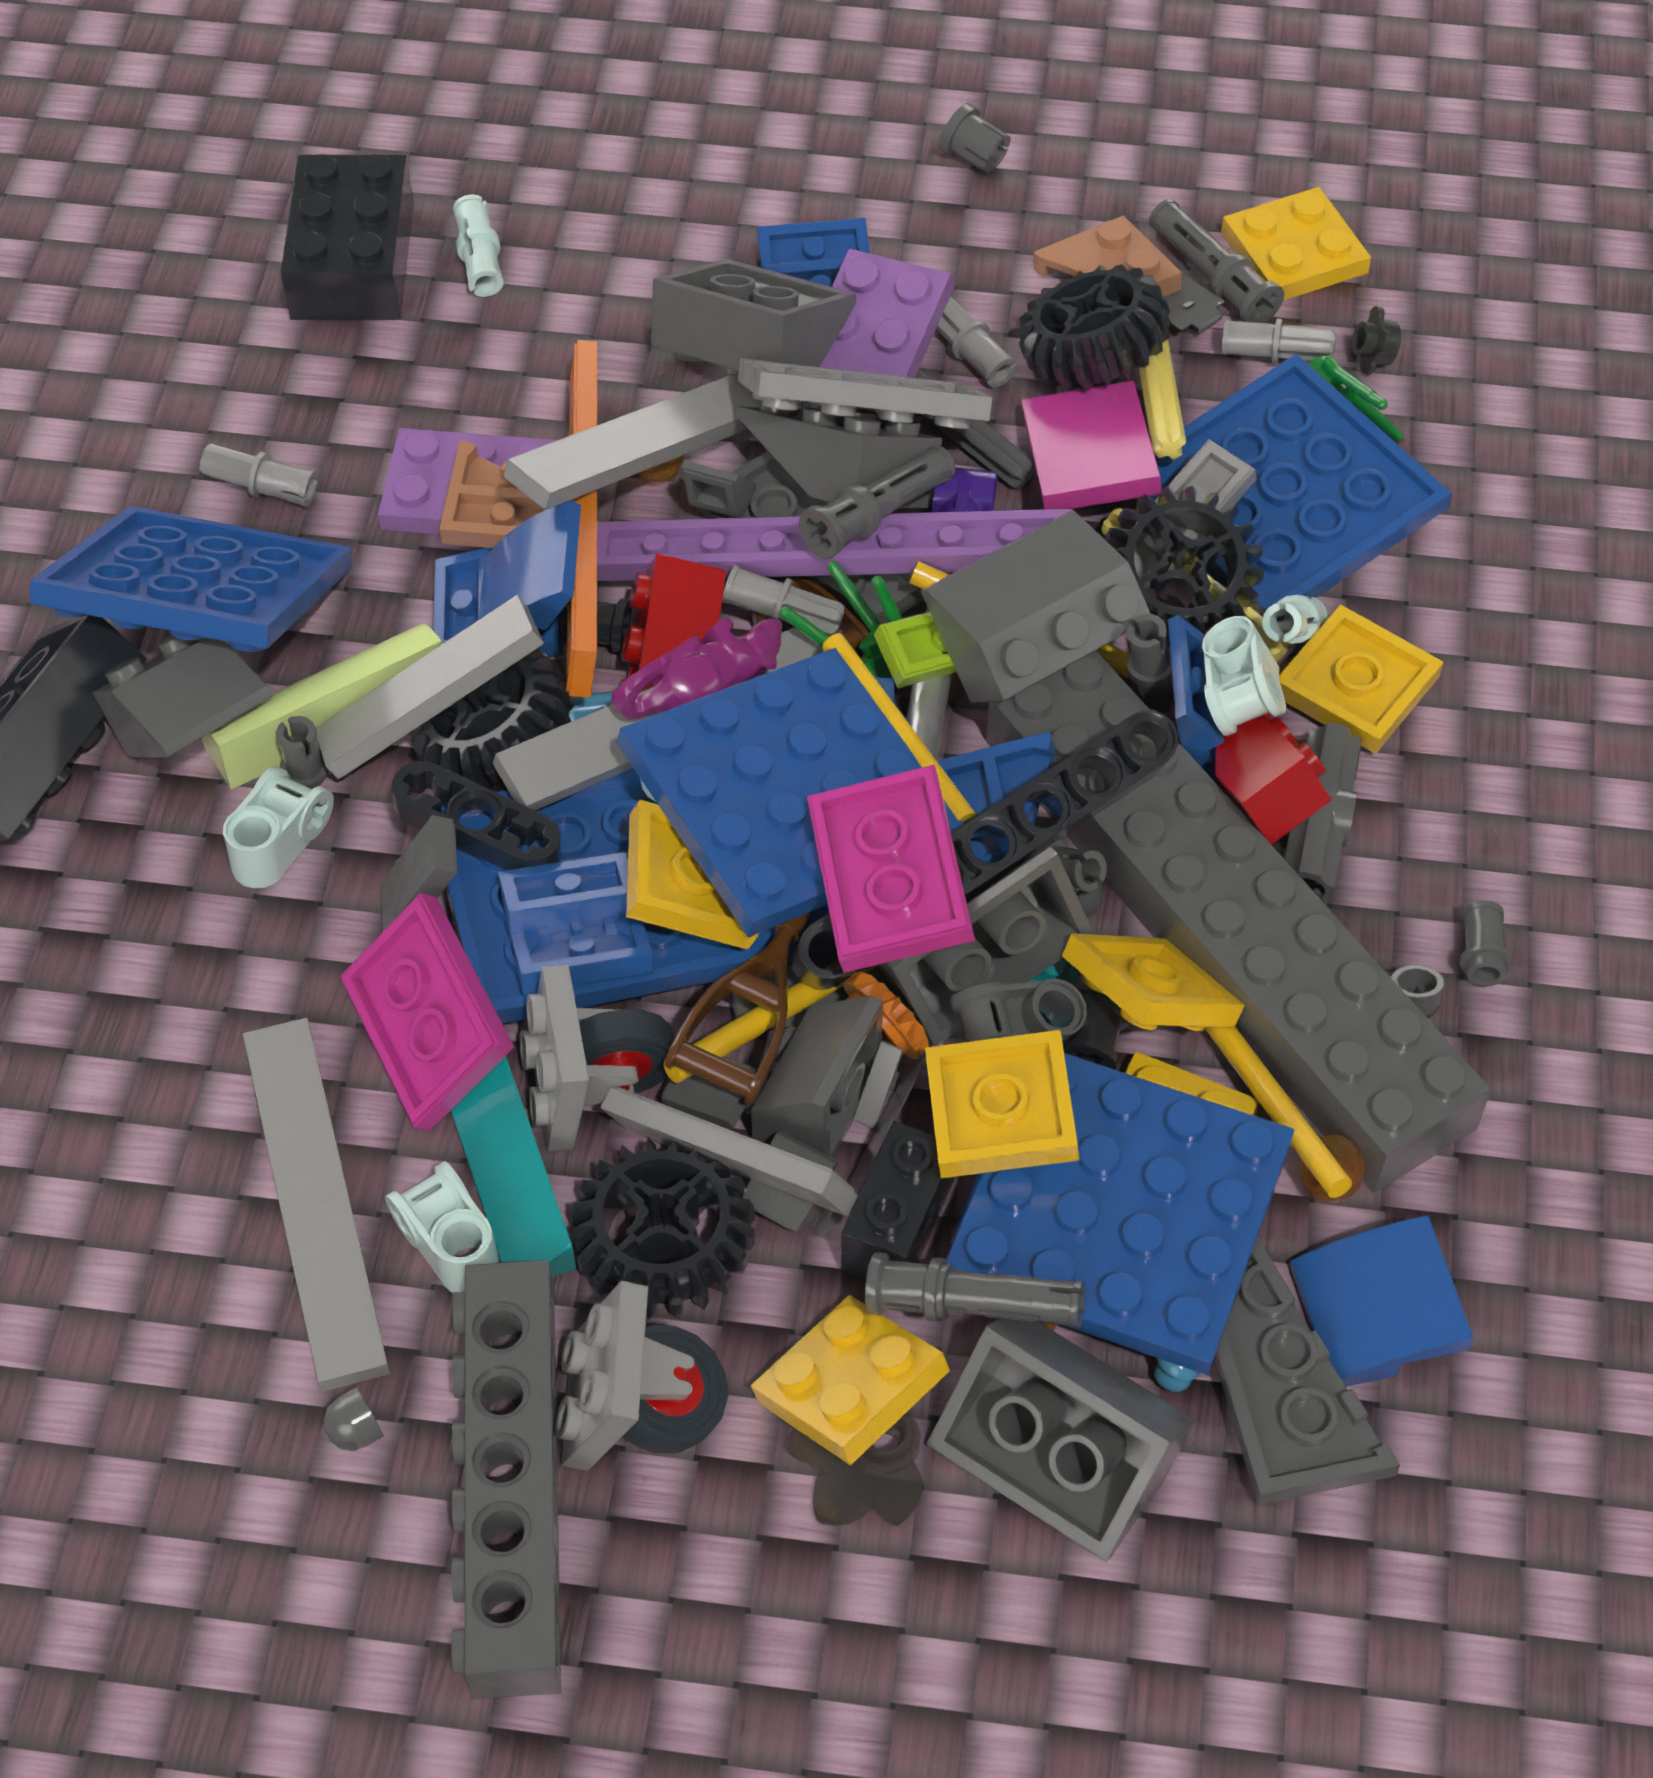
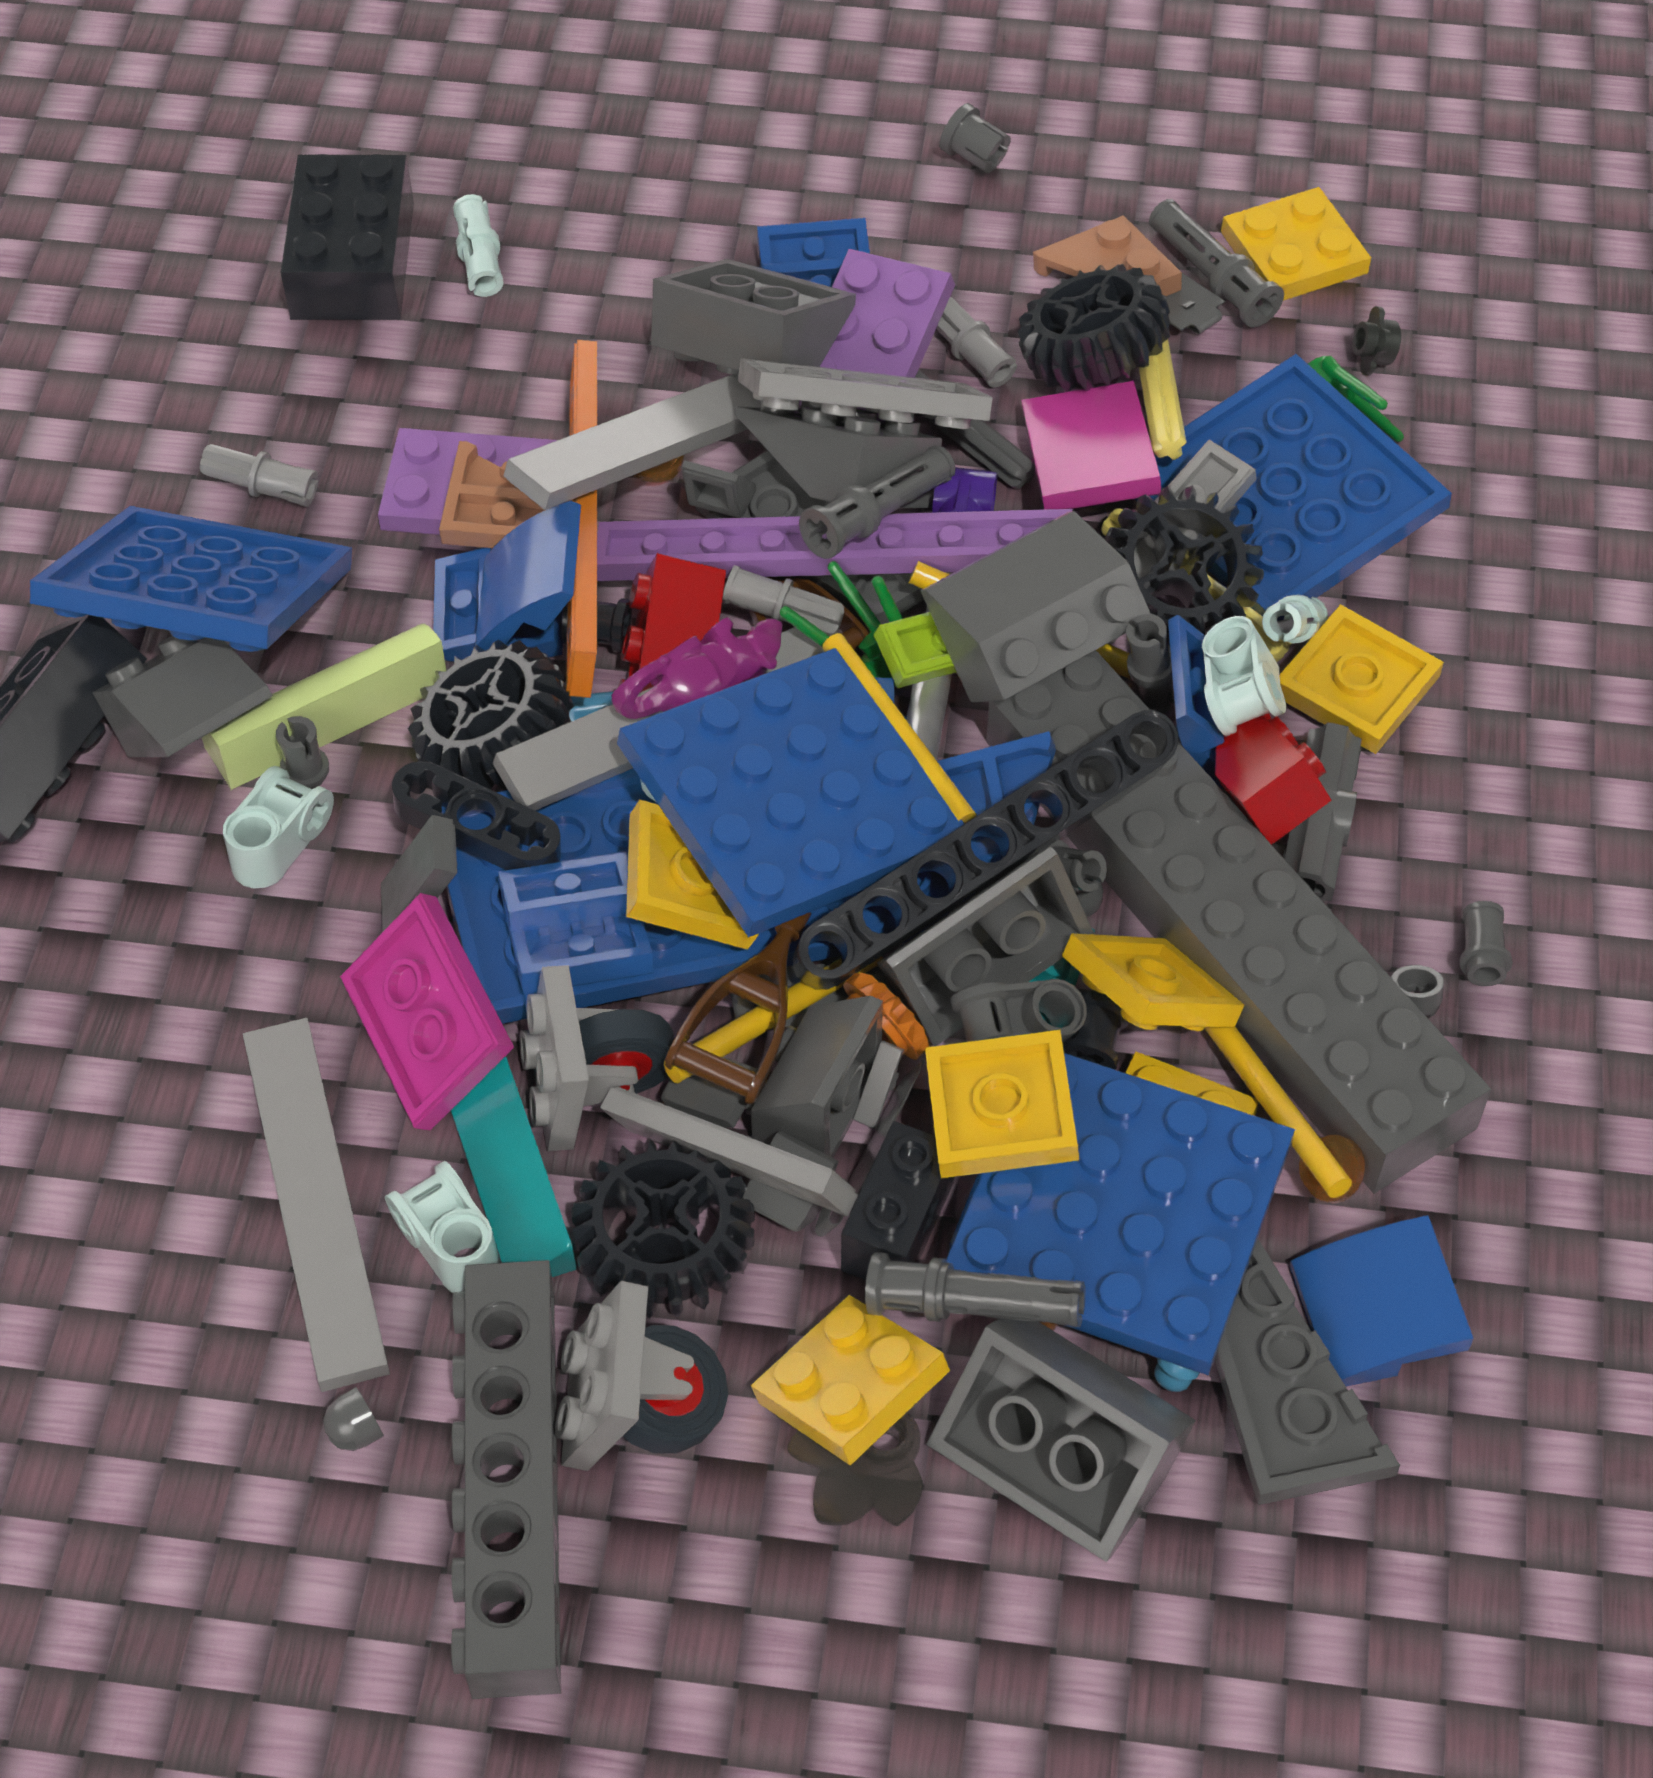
(428, 687): light grey tile -> none
(890, 869): dark pink tile -> none
(1277, 340): light grey axle -> none

